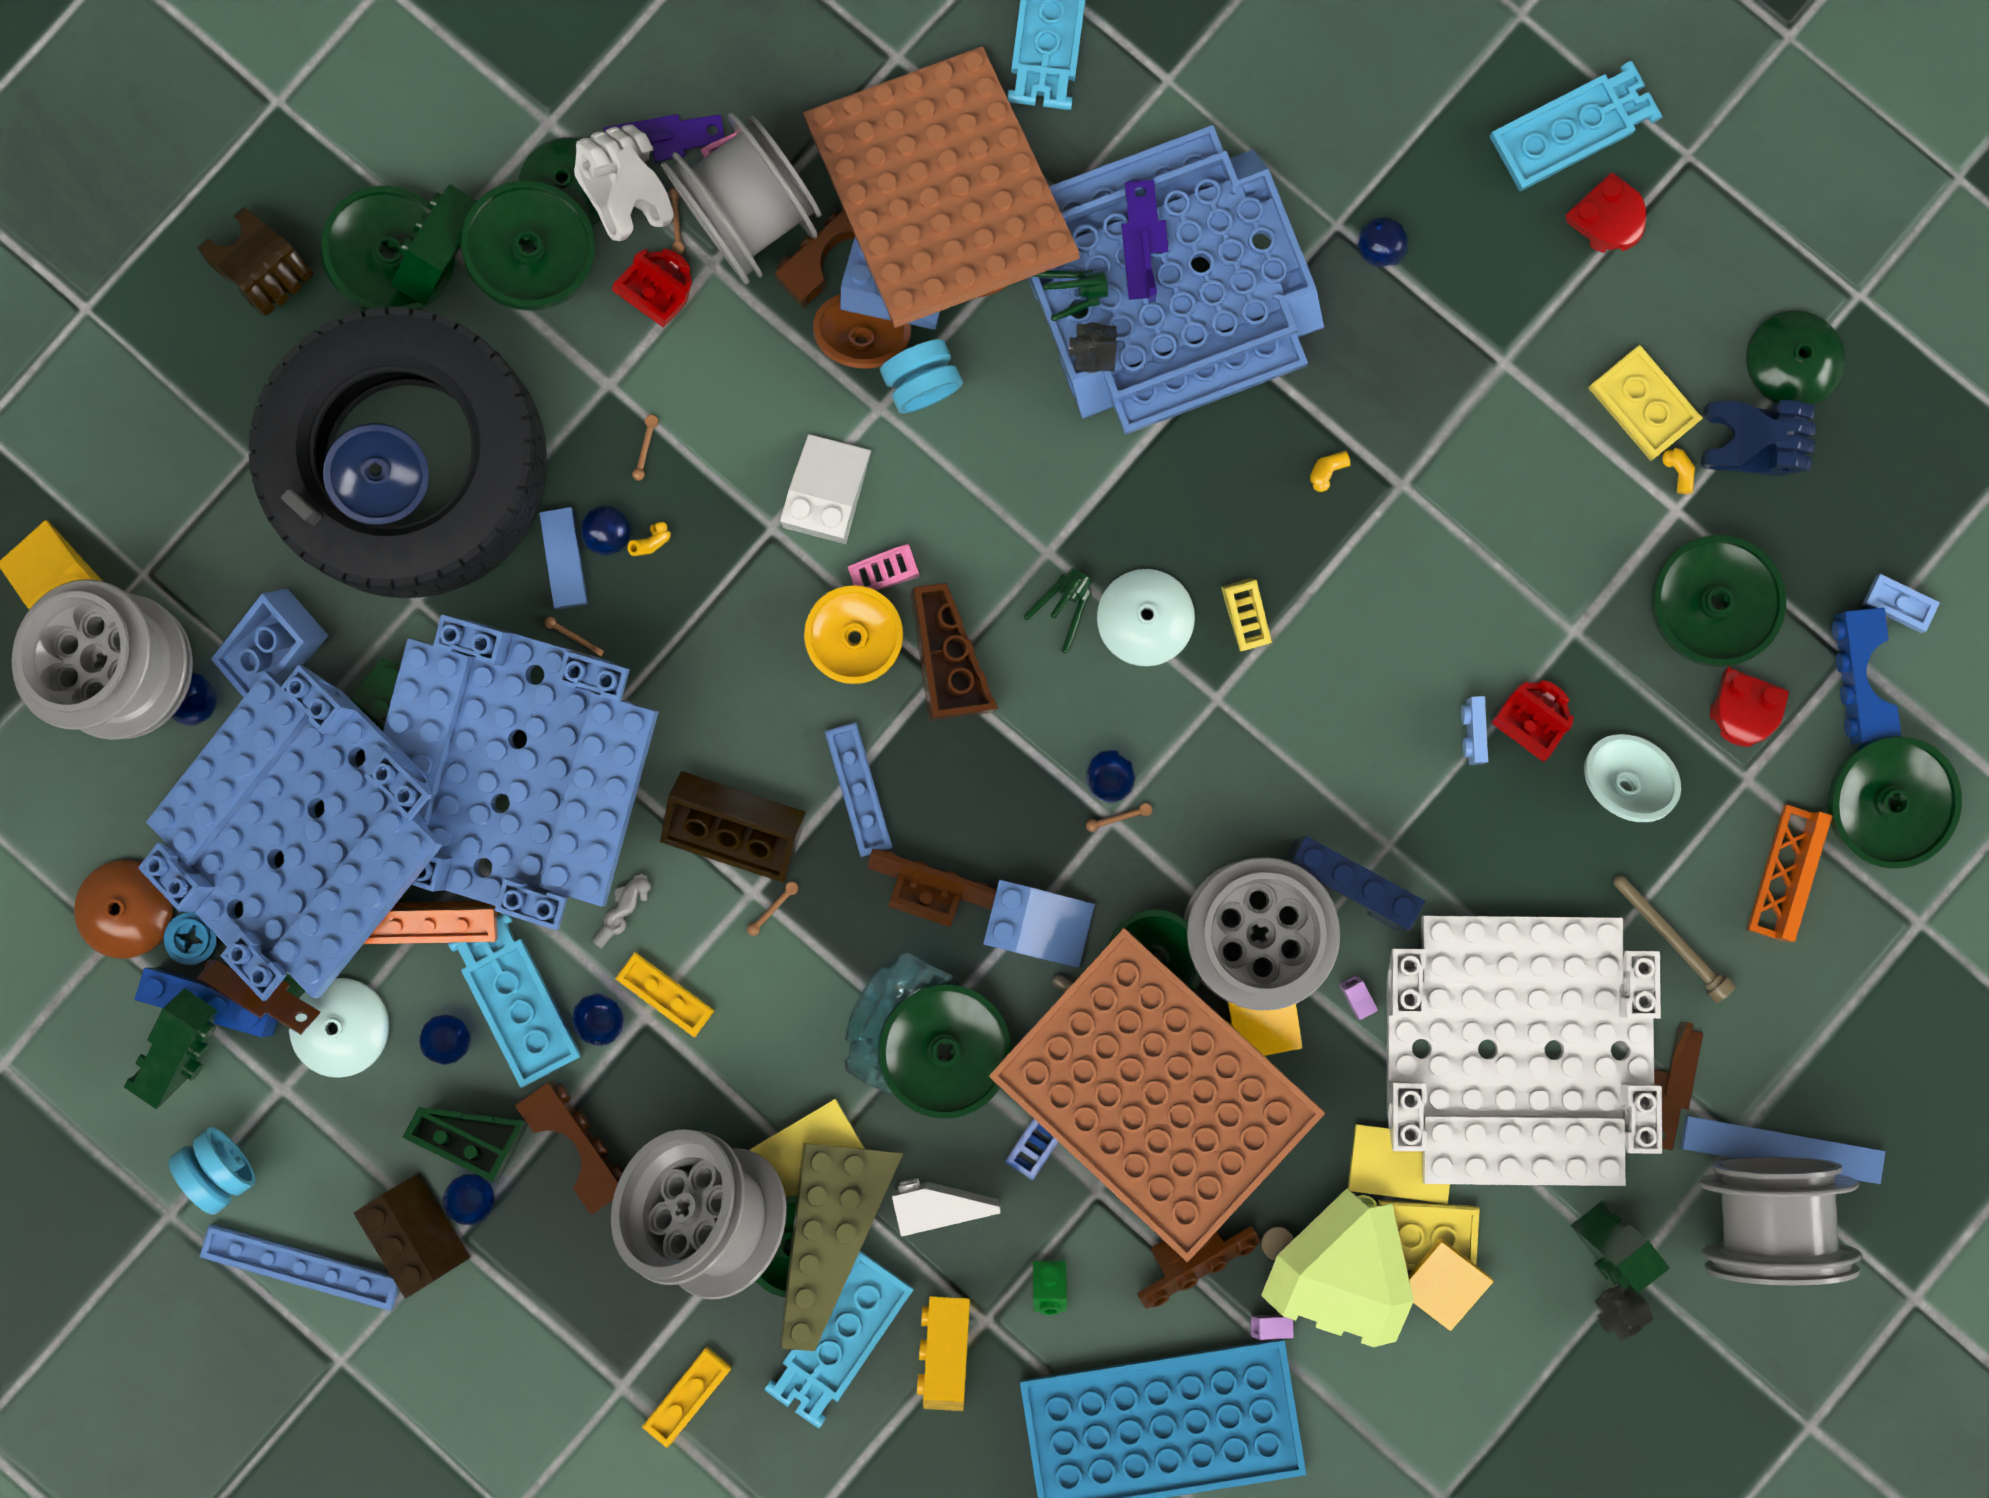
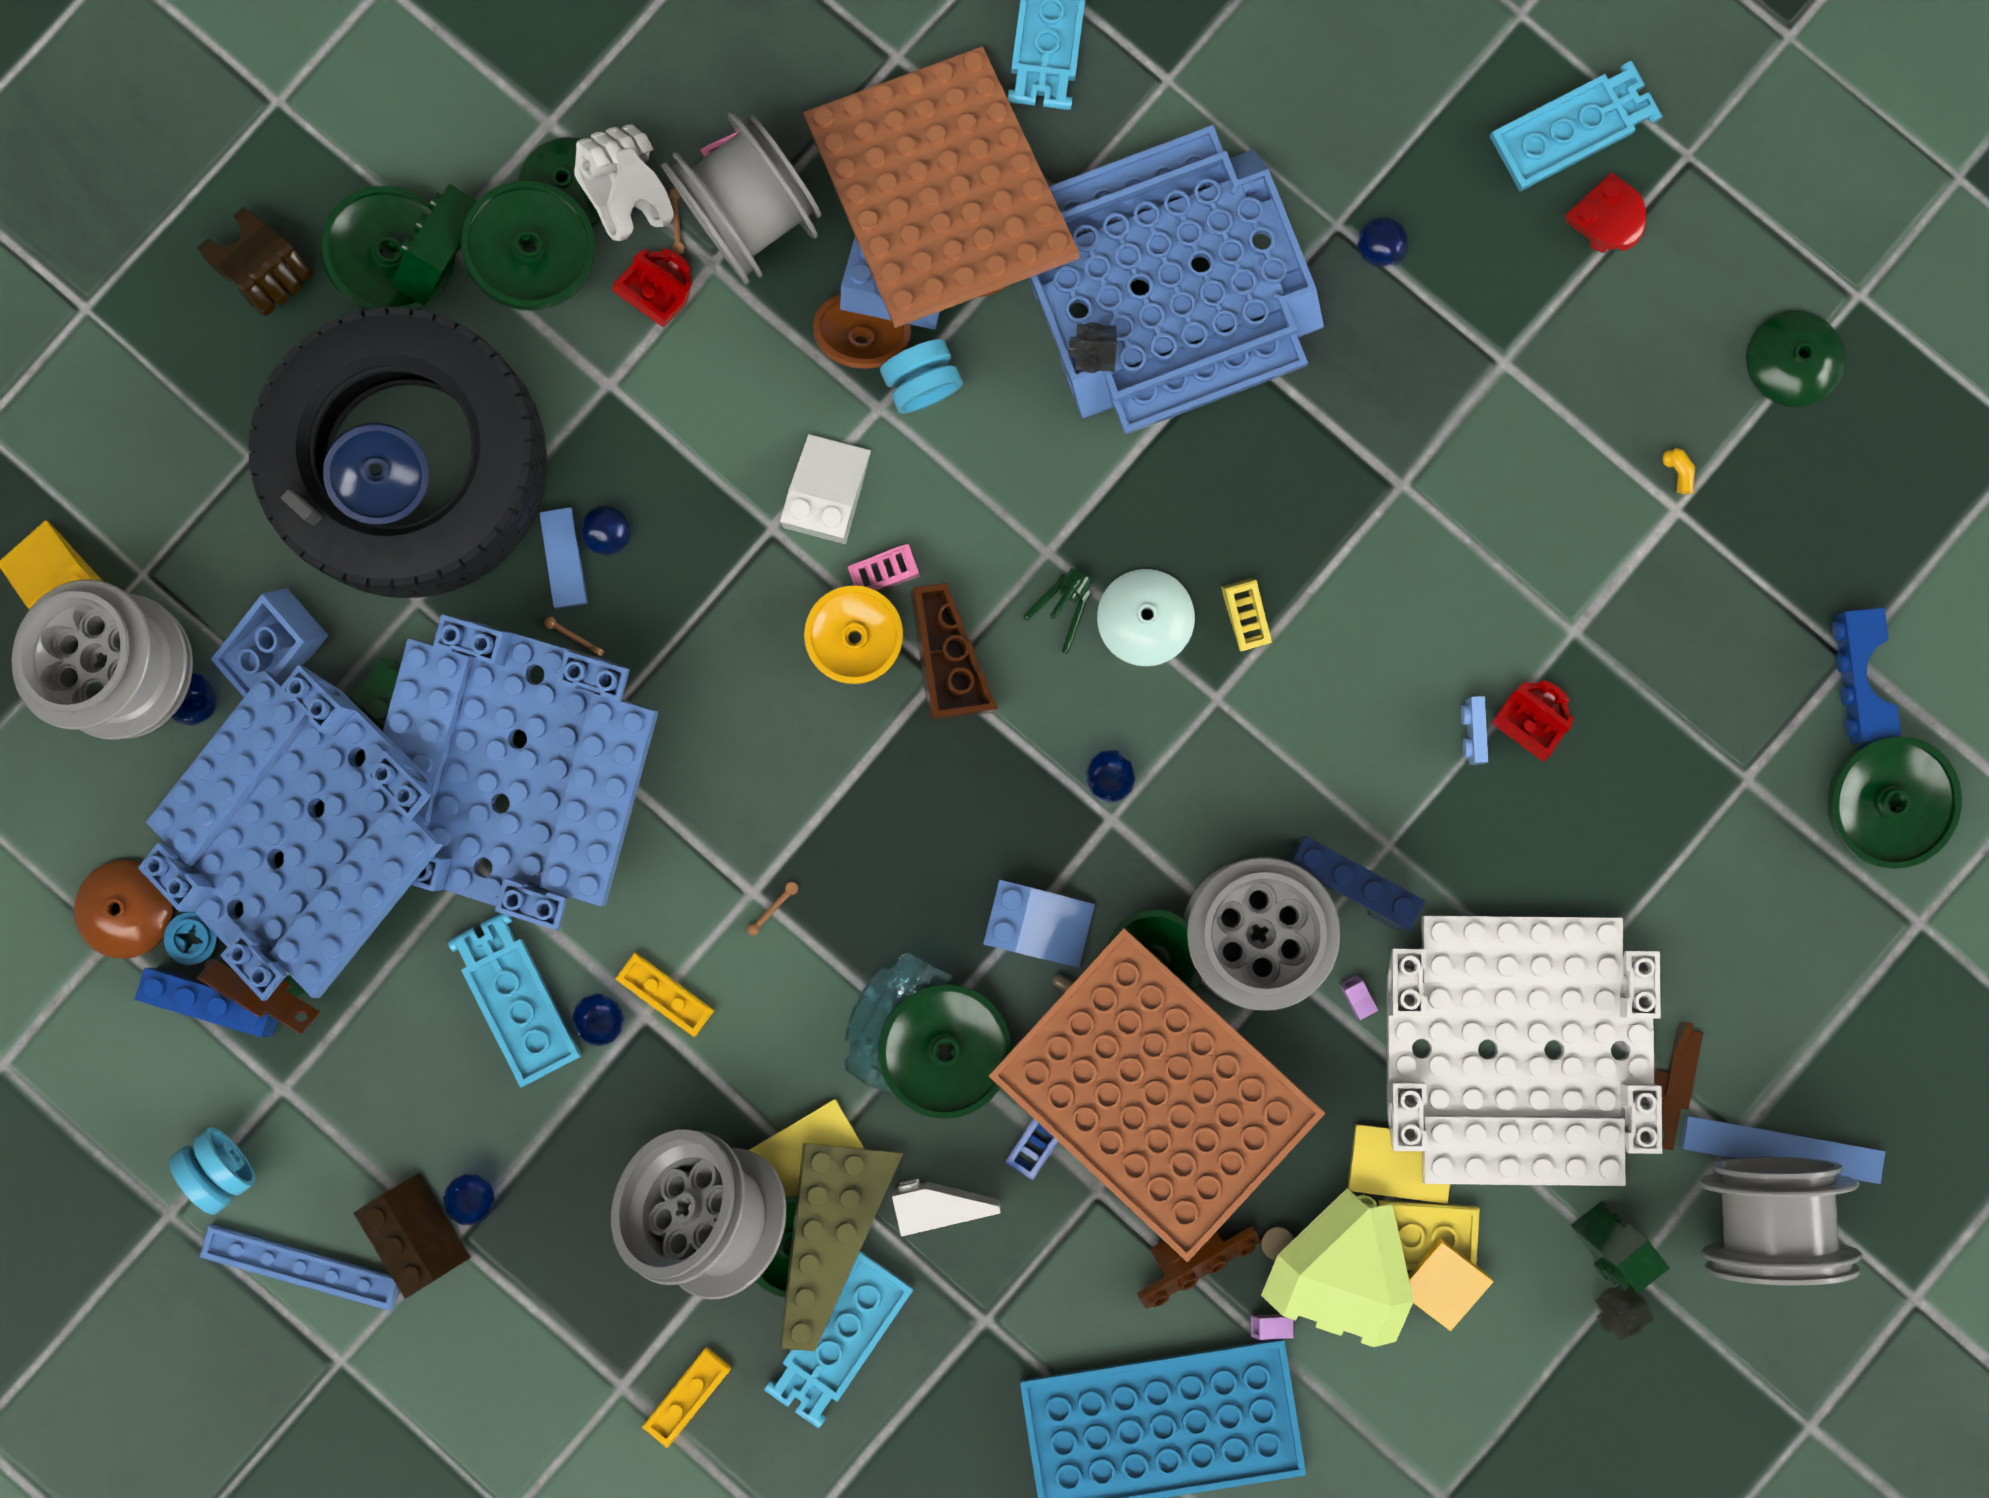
(176, 1049): dark green wedge -> none
(360, 1034): light aqua dish -> none
(437, 923): orange fence -> none
(444, 1039): clear blue hair -> none
(468, 1140): dark green wedge -> none
(550, 1111): reddish brown arch -> none
(627, 899): light grey animal -> none
(649, 545): yellow arm -> none
(651, 422): medium nougat hinge -> none
(672, 135): dark purple piece -> none
(732, 826): dark brown slope -> none
(803, 272): reddish brown arch -> none
(858, 789): medium blue tile -> none
(928, 891): reddish brown bracket -> none
(944, 1353): yellow wedge -> none
(1049, 1287): green bracket -> none
(1089, 283): dark green plant -> none
(1142, 237): dark purple piece -> none
(1144, 810): medium nougat hinge -> none
(1267, 1030): yellow tile -> none
(1324, 469): yellow arm -> none
(1632, 778): light aqua dish -> none
(1645, 402): light yellow tile -> none
(1717, 985): dark tan piece -> none
(1718, 601): dark green dish -> none
(1747, 708): red slope -> none
(1763, 439): dark blue piece -> none
(1801, 876): orange fence -> none
(1901, 603): light blue plate -> none

